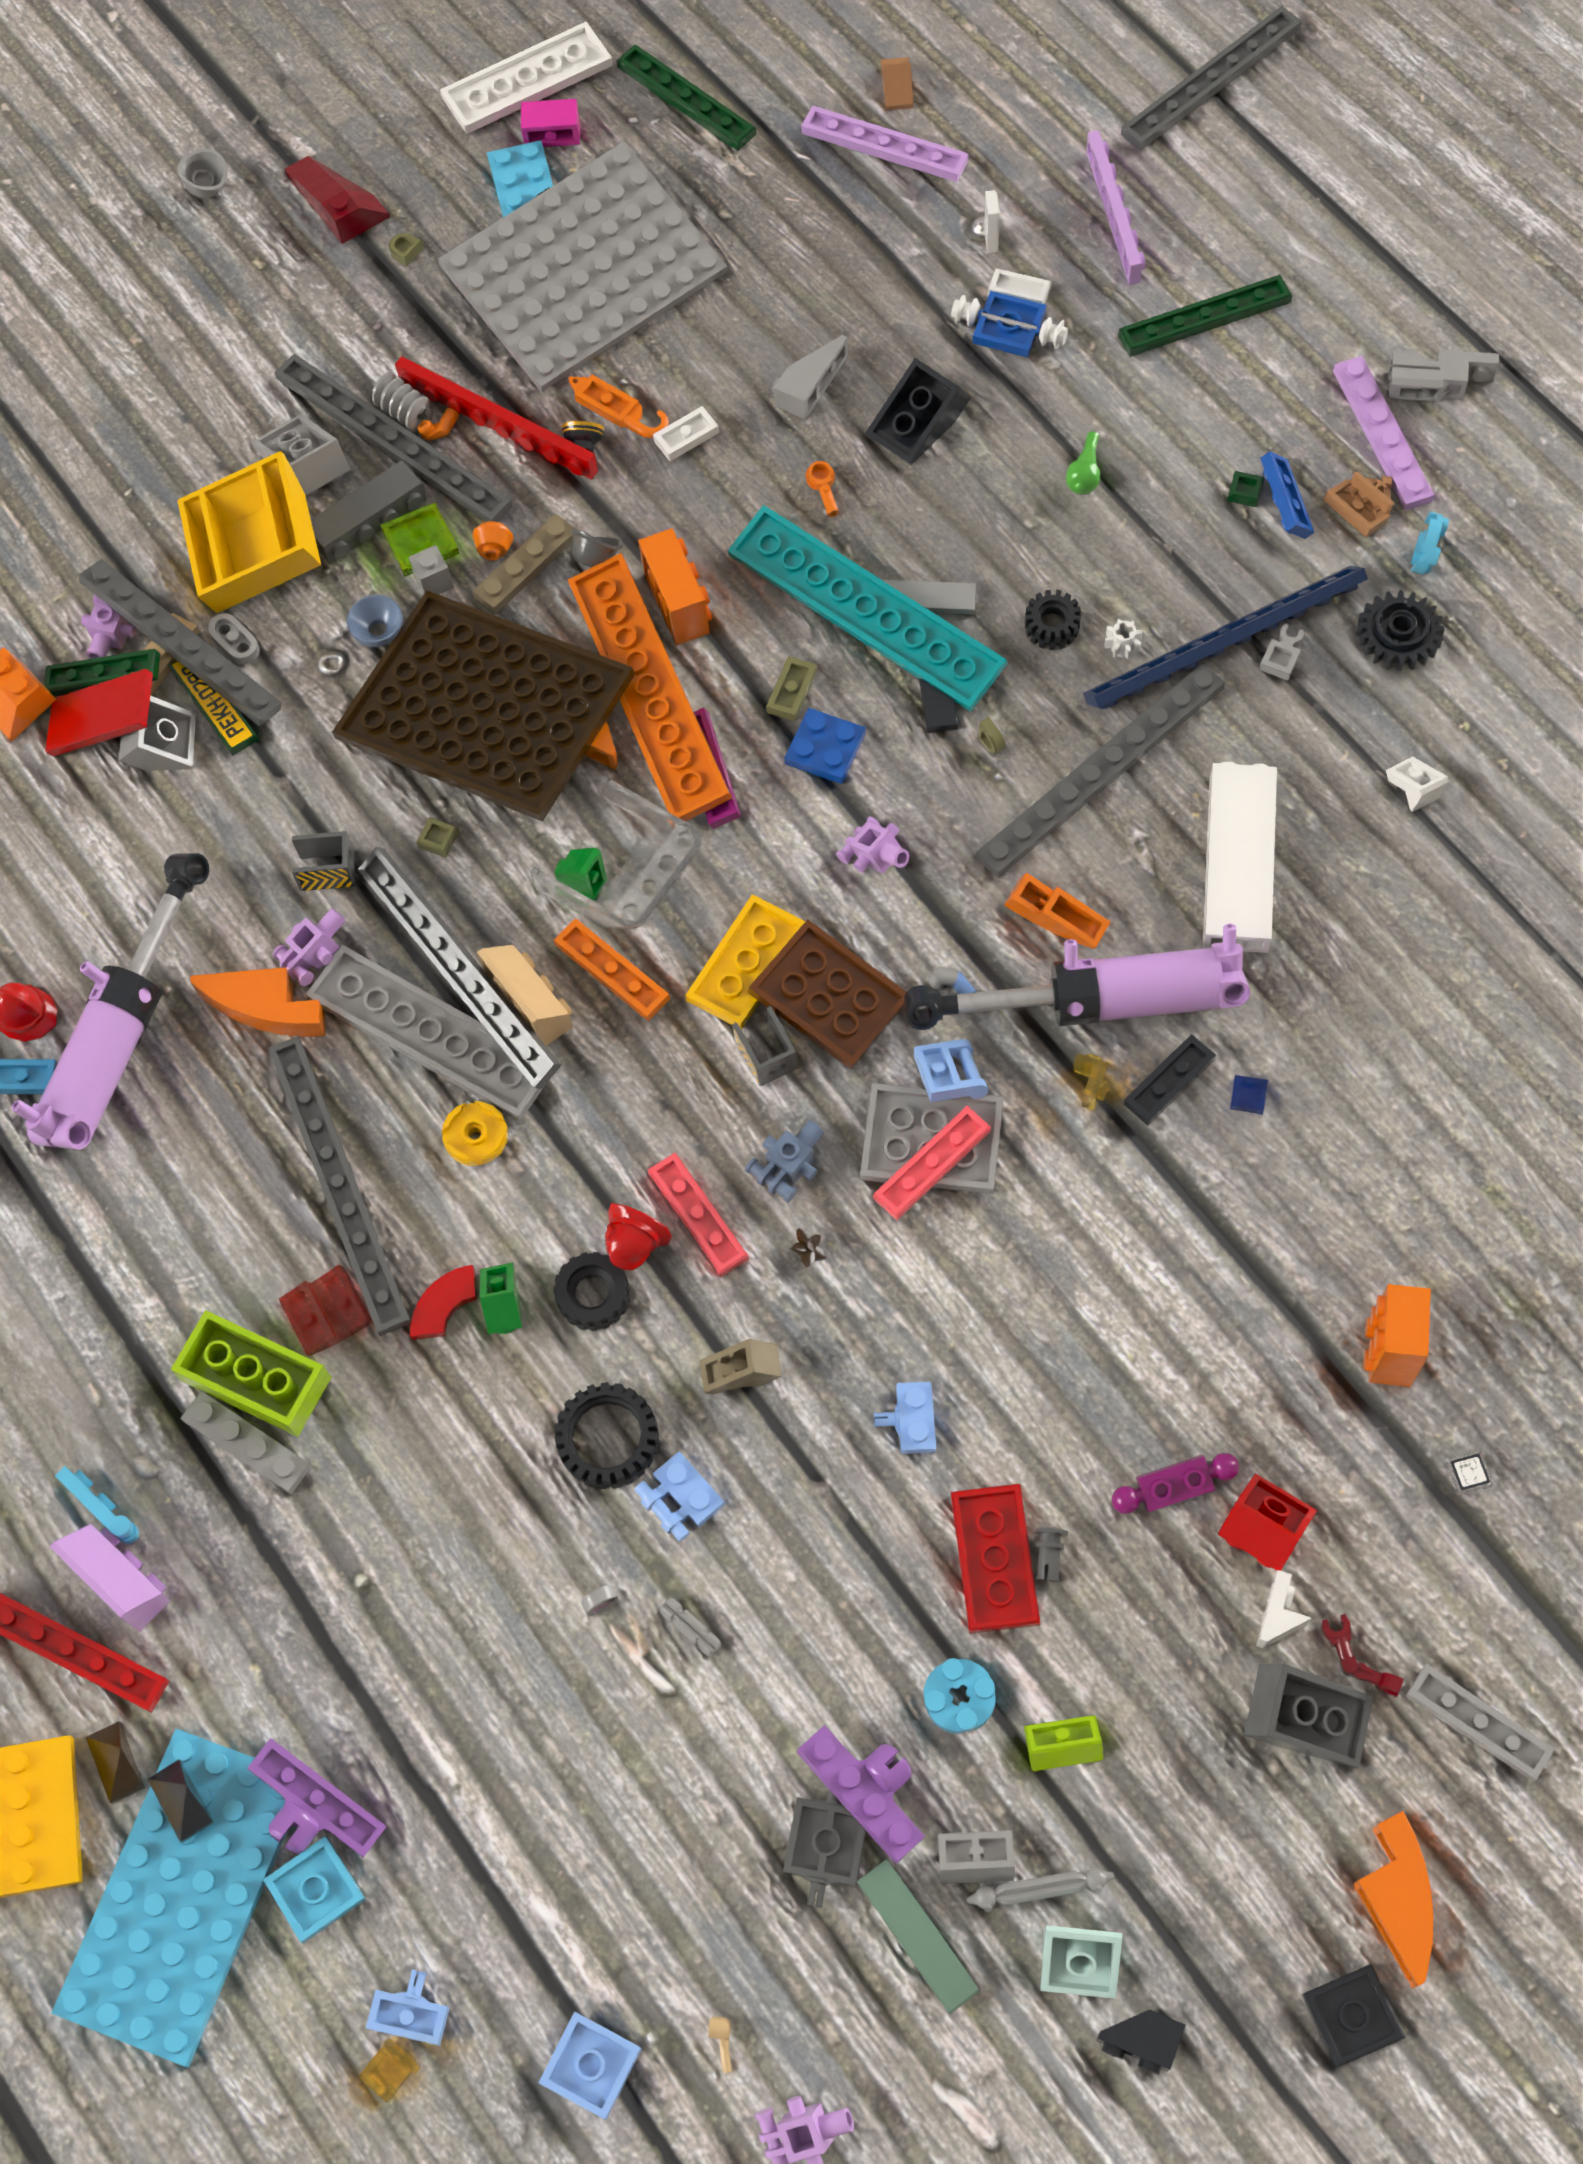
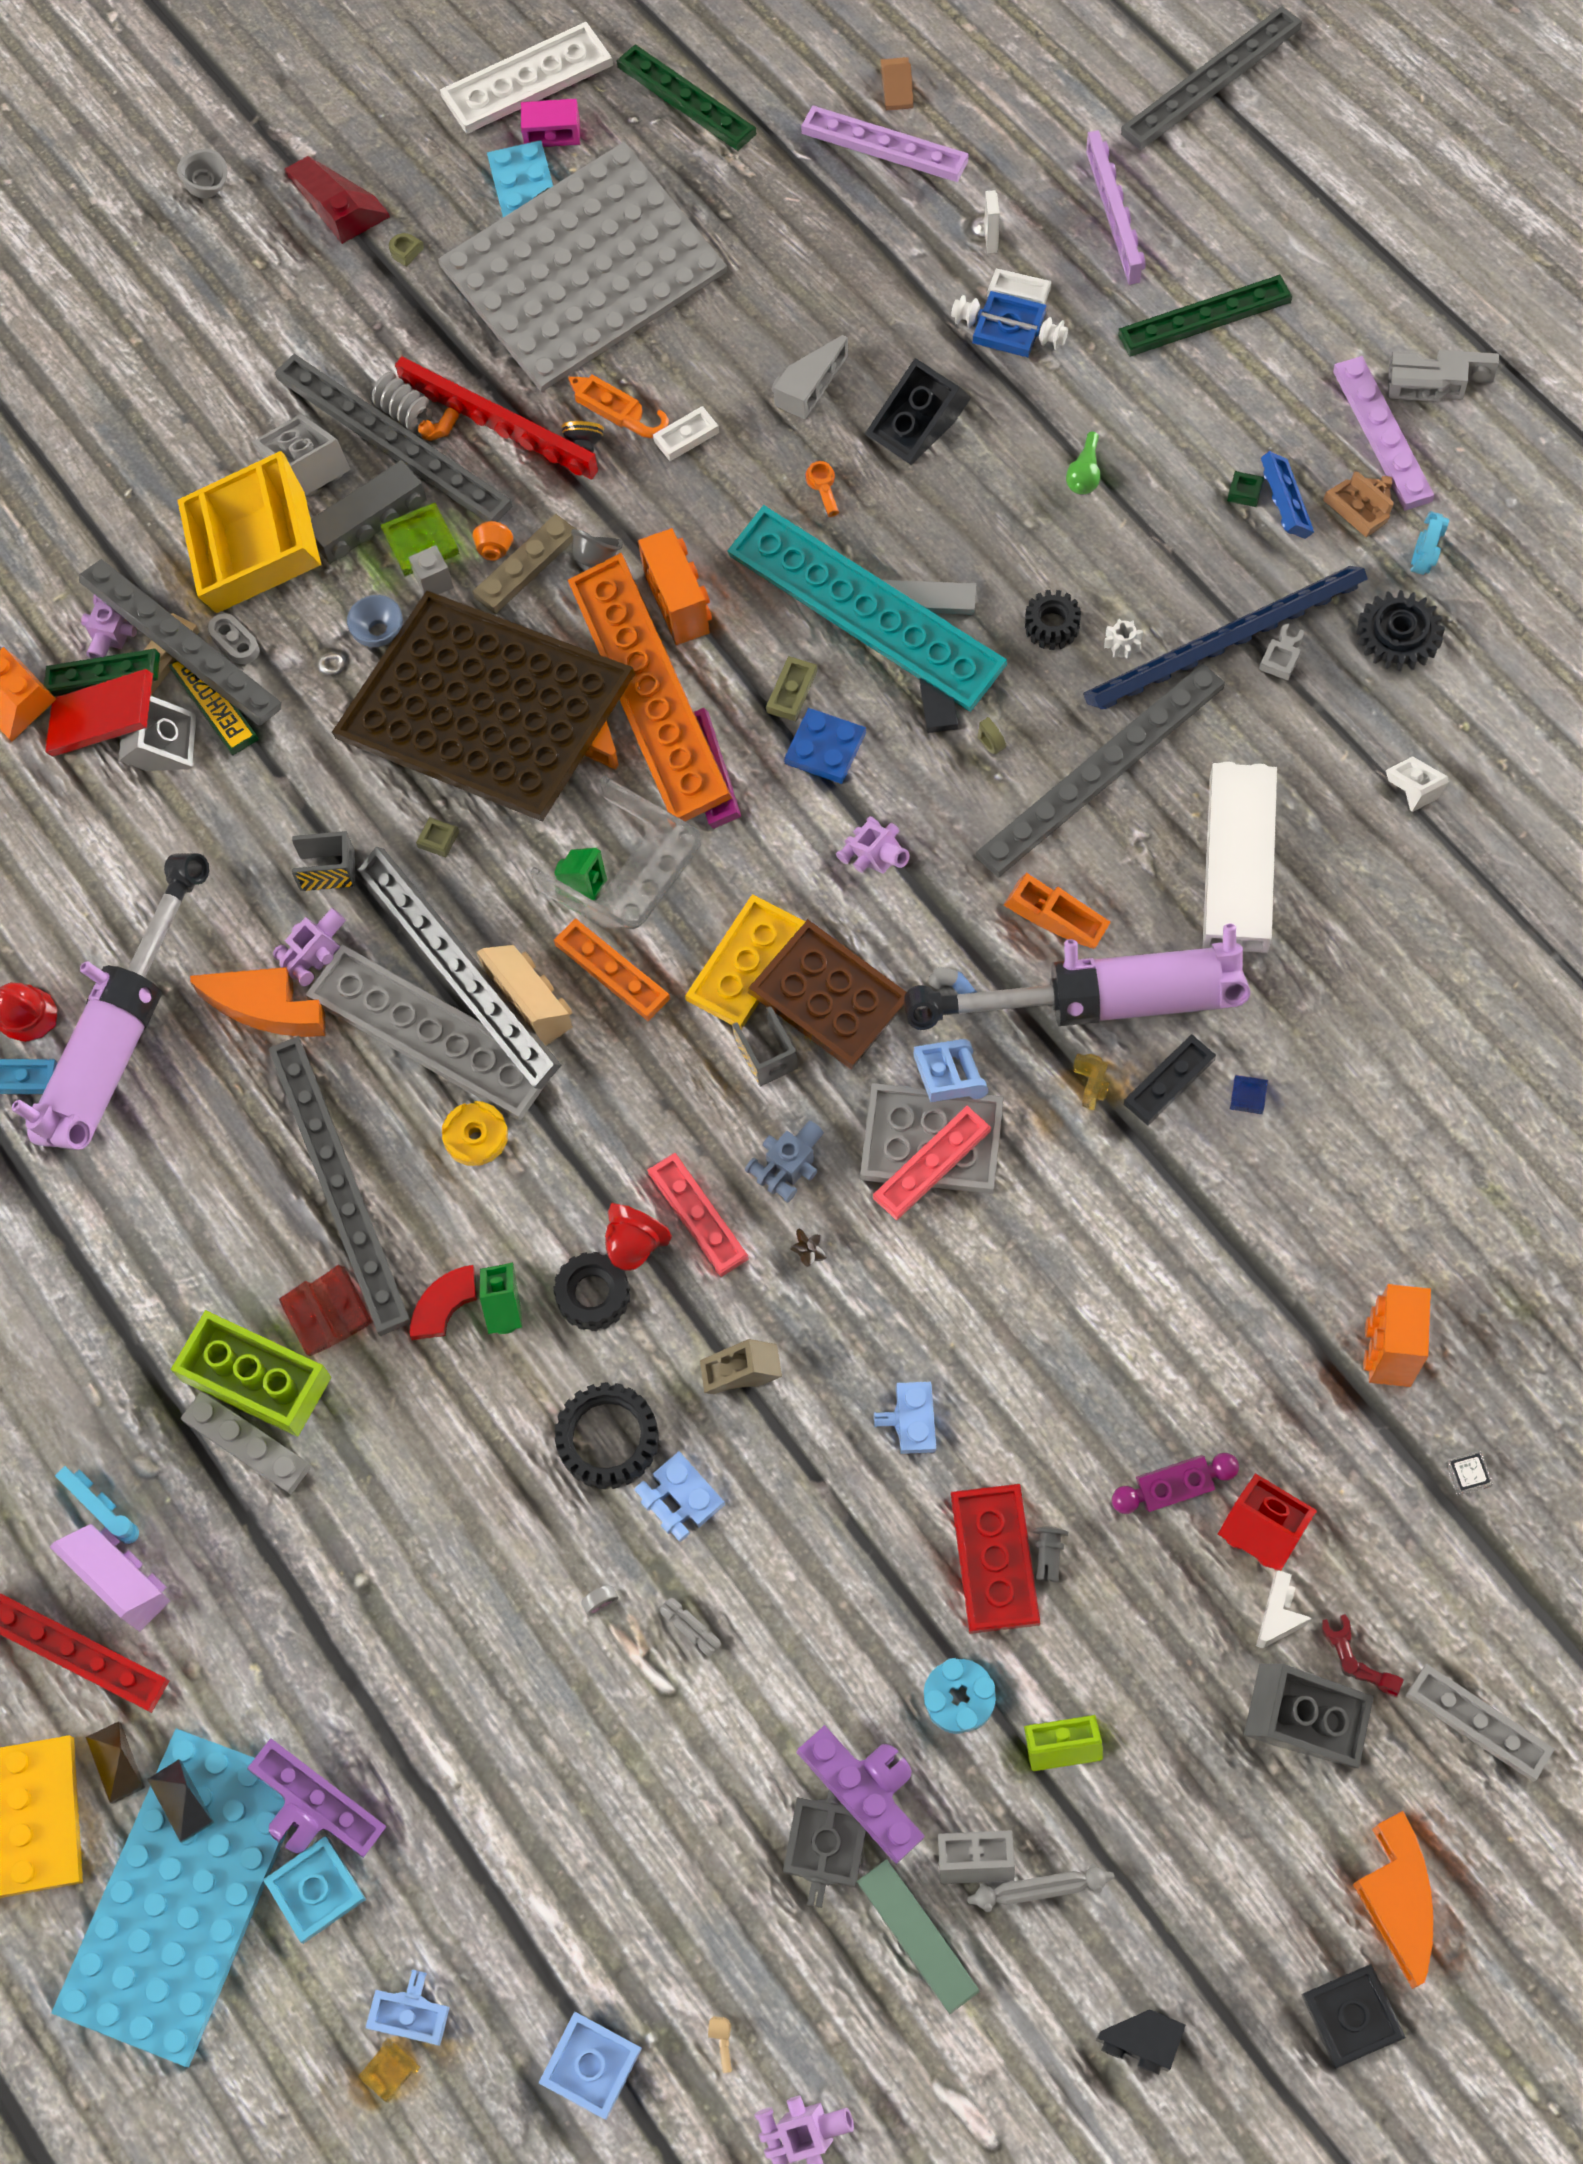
(1080, 1961): light aqua slope -> none

